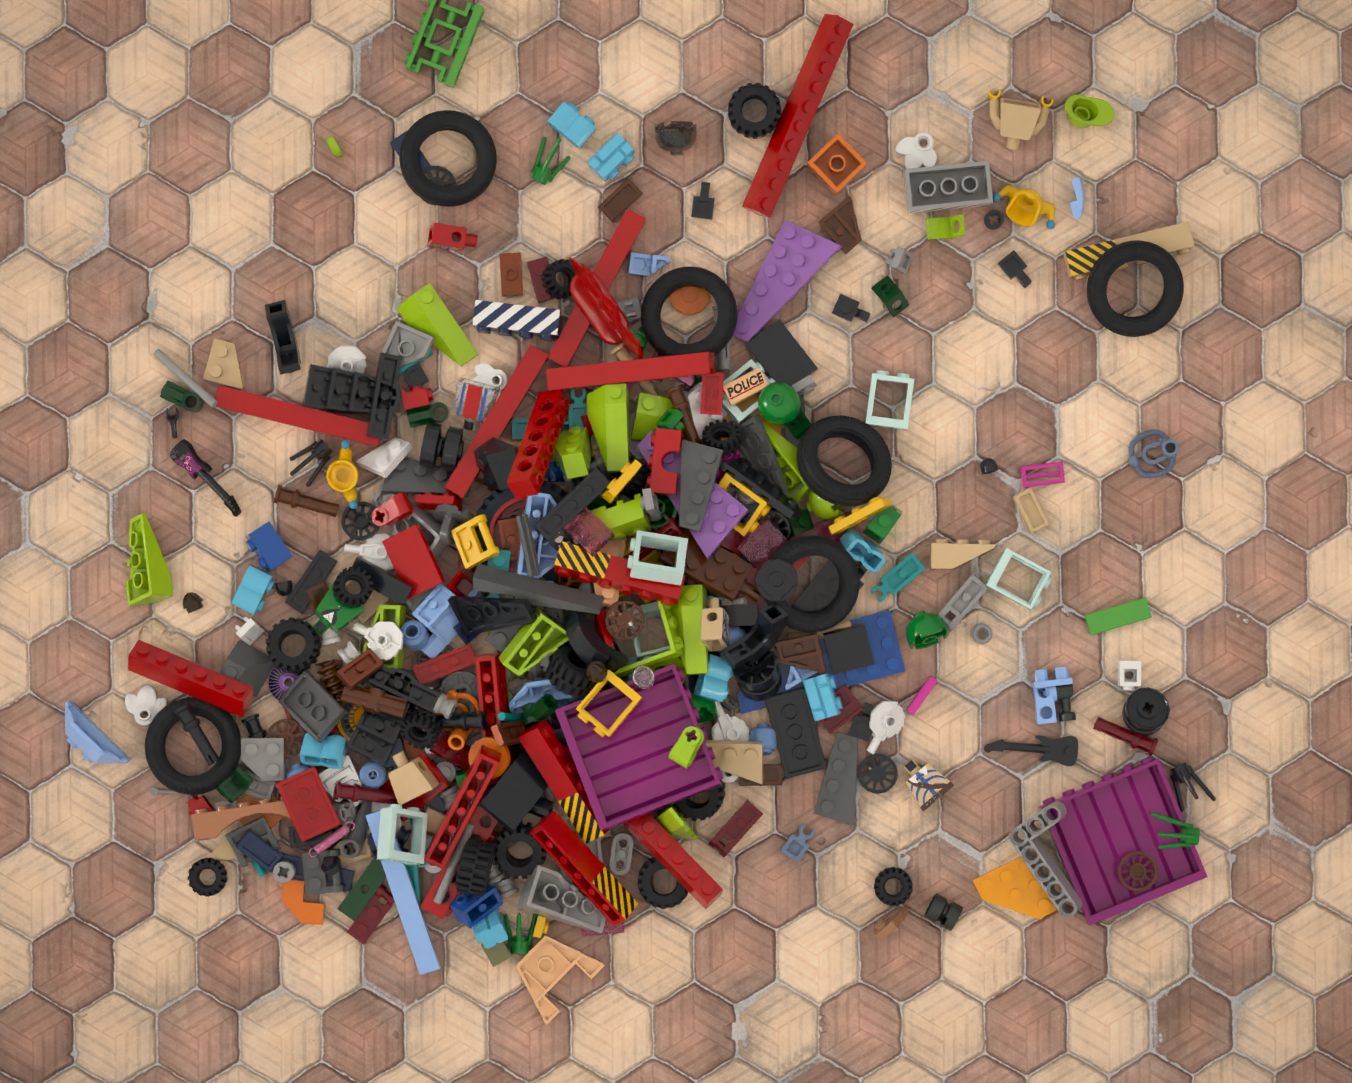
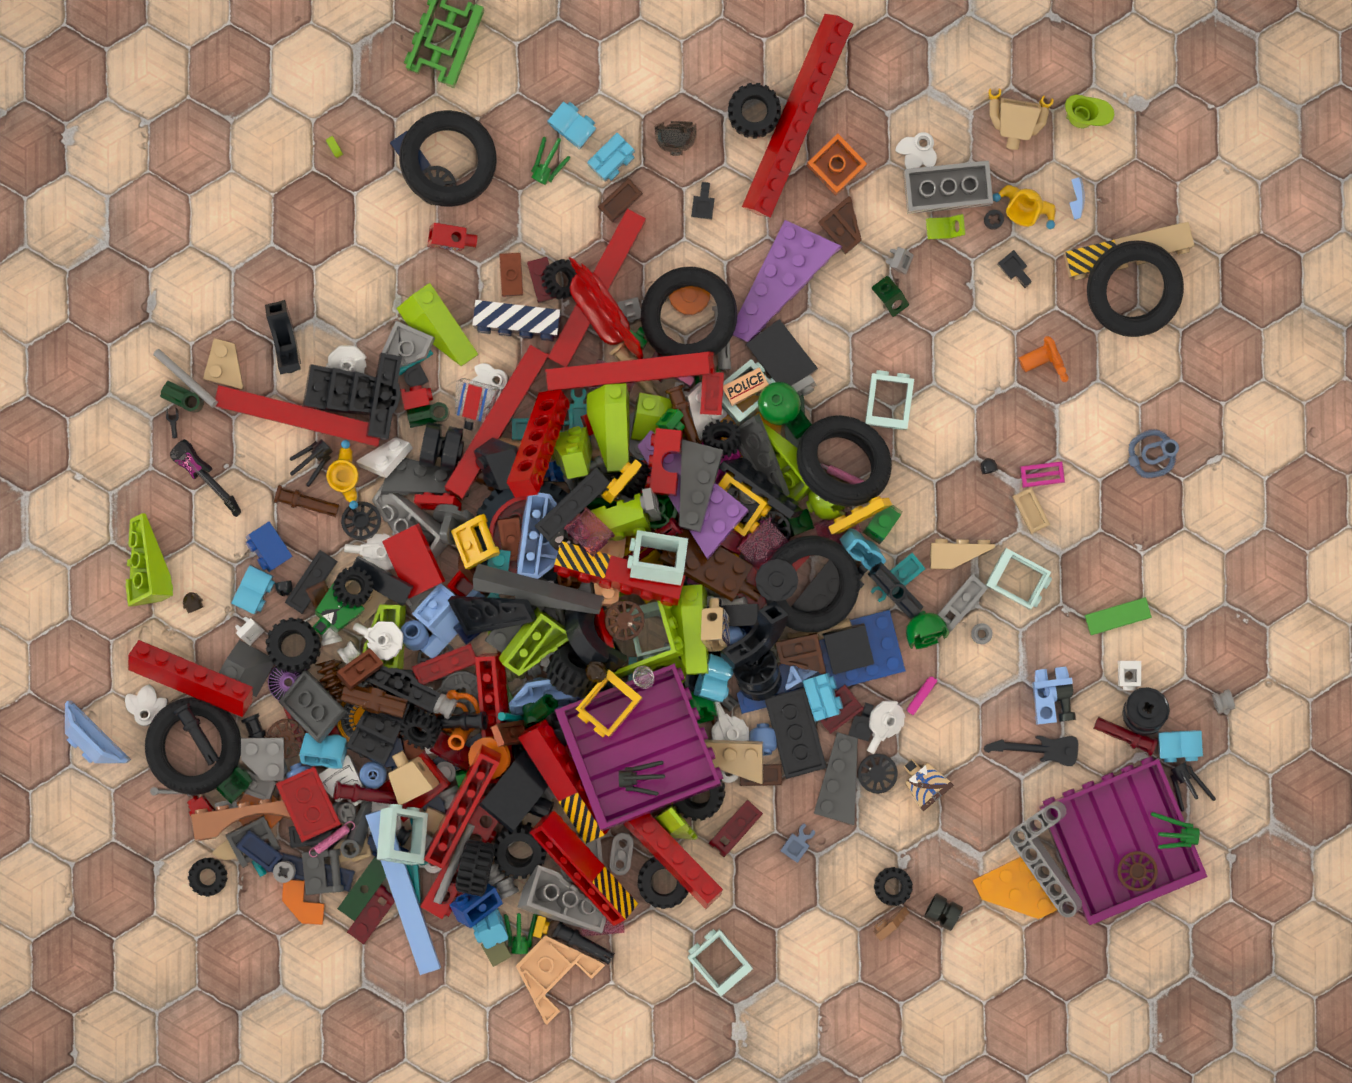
(331, 865): black plate -> none
(392, 510): red piece -> none
(528, 545): dark grey axle -> none
(573, 937): none -> black pin
(629, 777): none -> pearl dark grey plant
(645, 264): light blue slope -> none
(684, 750): lime piece -> none
(734, 977): none -> light aqua window
(834, 471): none -> bright pink piece
(848, 308): black plate -> none
(887, 582): none -> black piece
(1042, 355): none -> orange piece
(1180, 744): none -> medium azure brick
(1223, 701): none -> light grey wheel

